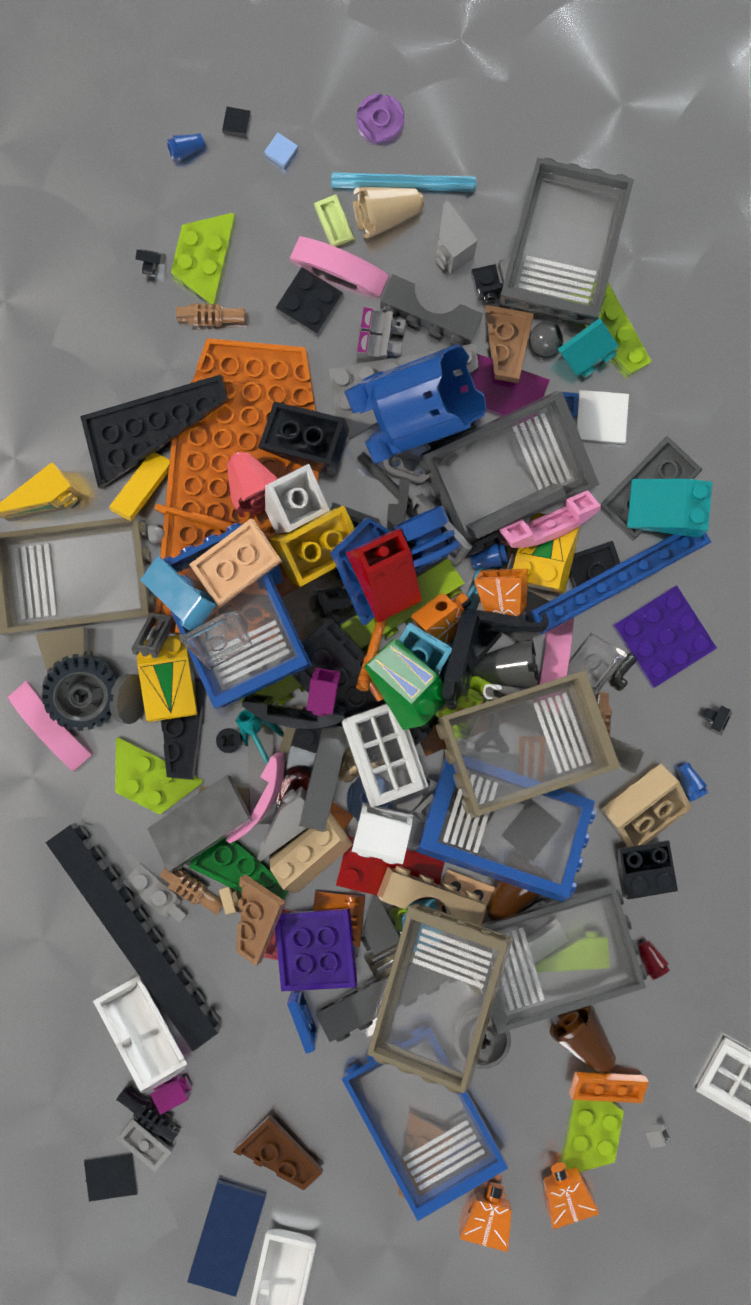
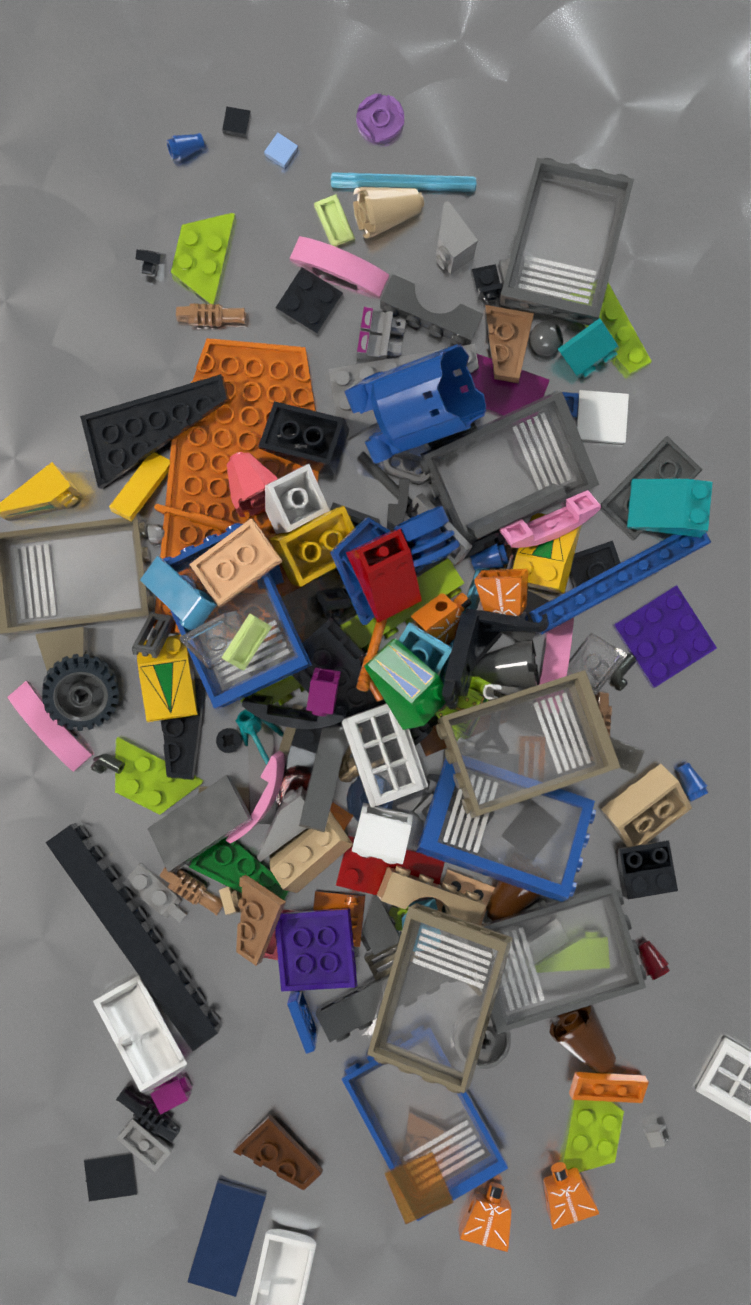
(107, 761): none -> pearl dark grey arm
(127, 699): dark grey tile -> none
(246, 642): none -> yellowish green tile
(419, 1187): none -> clear orange tile
(718, 719): black tile -> none

